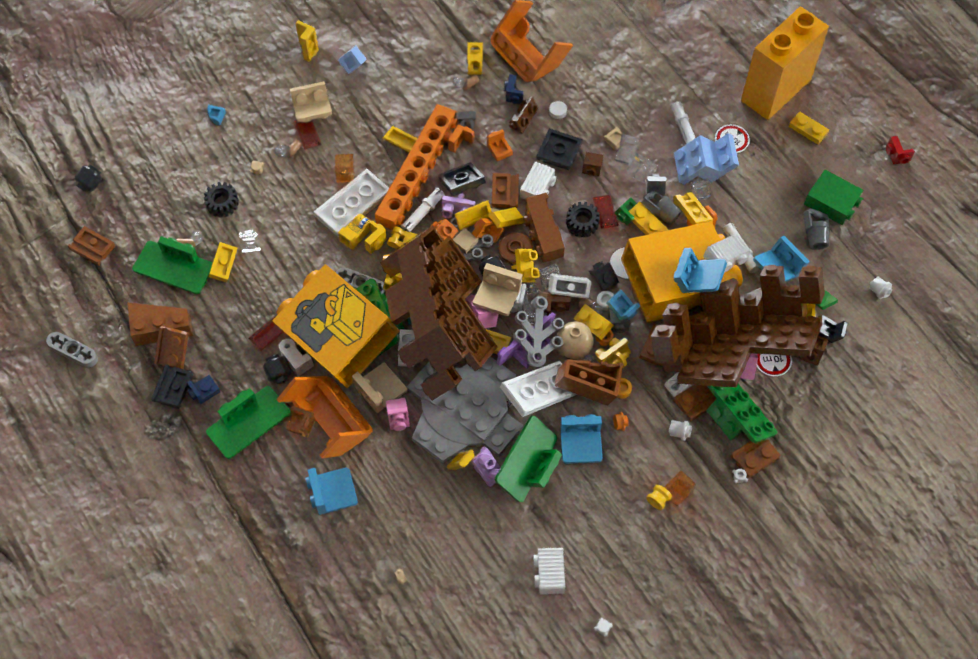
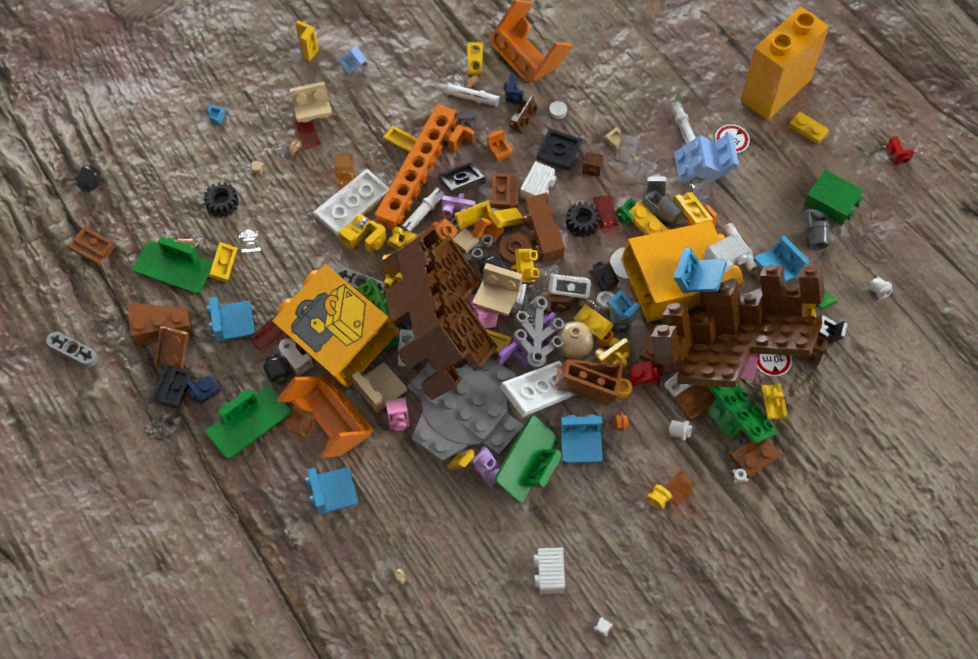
(230, 320): none -> dark azure bracket
(492, 99): none -> white pin
(645, 373): none -> red bracket
(774, 401): none -> yellow hips

